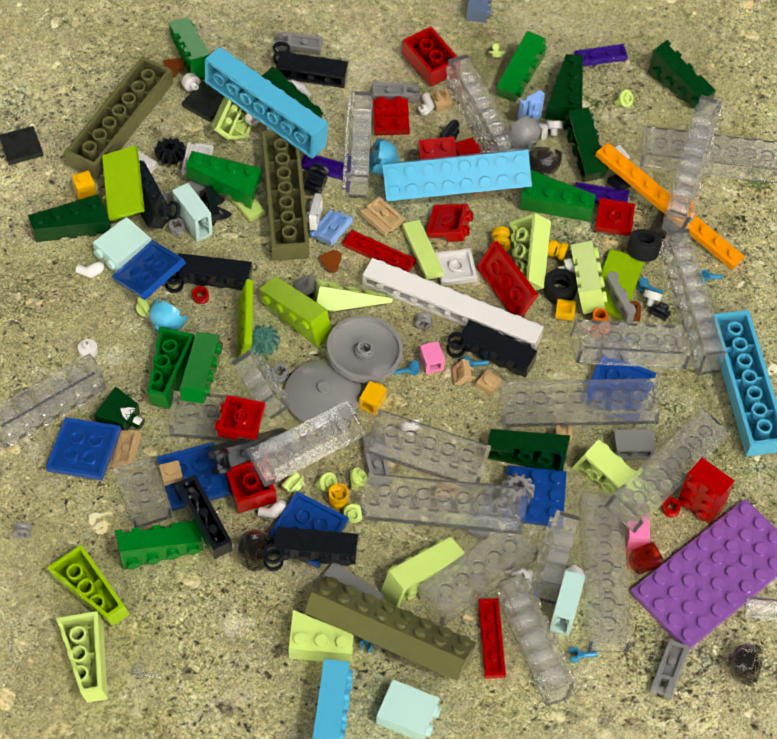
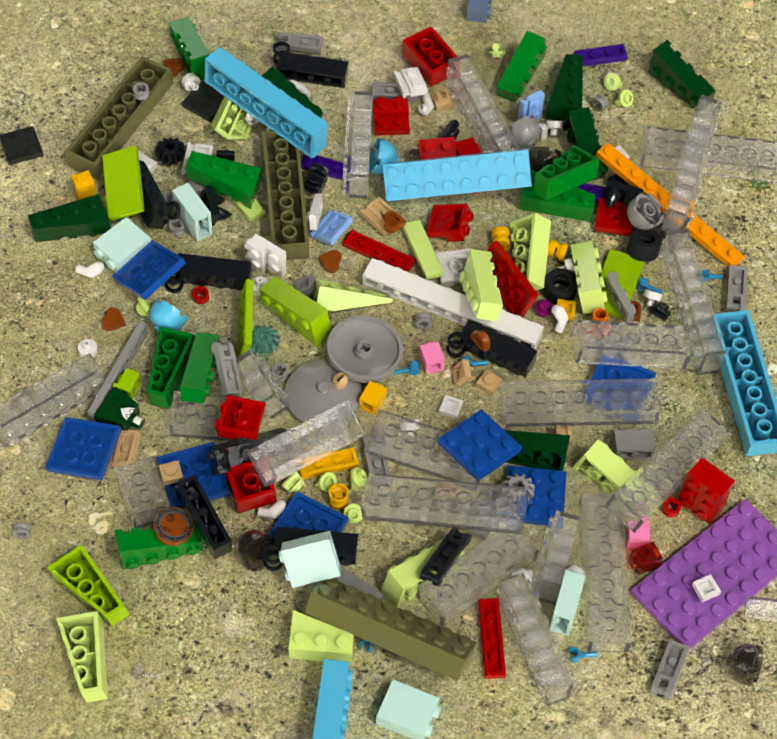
(112, 320): none -> dark orange tile
(119, 367): none -> light grey tile
(128, 382): none -> lime brick
(141, 86): none -> light grey bush
(173, 526): none -> tile
(226, 154): none -> black plate
(227, 368): none -> light grey plate
(258, 282): none -> white tile
(265, 256): none -> white plate
(310, 559): none -> light aqua brick
(334, 462): none -> yellow tile
(342, 383): none -> tan hinge
(393, 222): none -> dark orange tile
(410, 82): none -> white plate
(445, 556): none -> black plate
(450, 407): none -> white tile
(479, 445): none -> blue plate
(481, 285): none -> yellowish green wedge
(481, 339): none -> dark orange tile
(543, 308): none -> magenta plate
(561, 316): none -> white arm
(565, 173): none -> green wedge
(600, 102): none -> light grey bush
(612, 81): none -> yellowish green plate
(617, 191): none -> black tile
(644, 212): none -> light grey cylinder
(706, 588): none -> white plate
(736, 288): none -> light grey plate

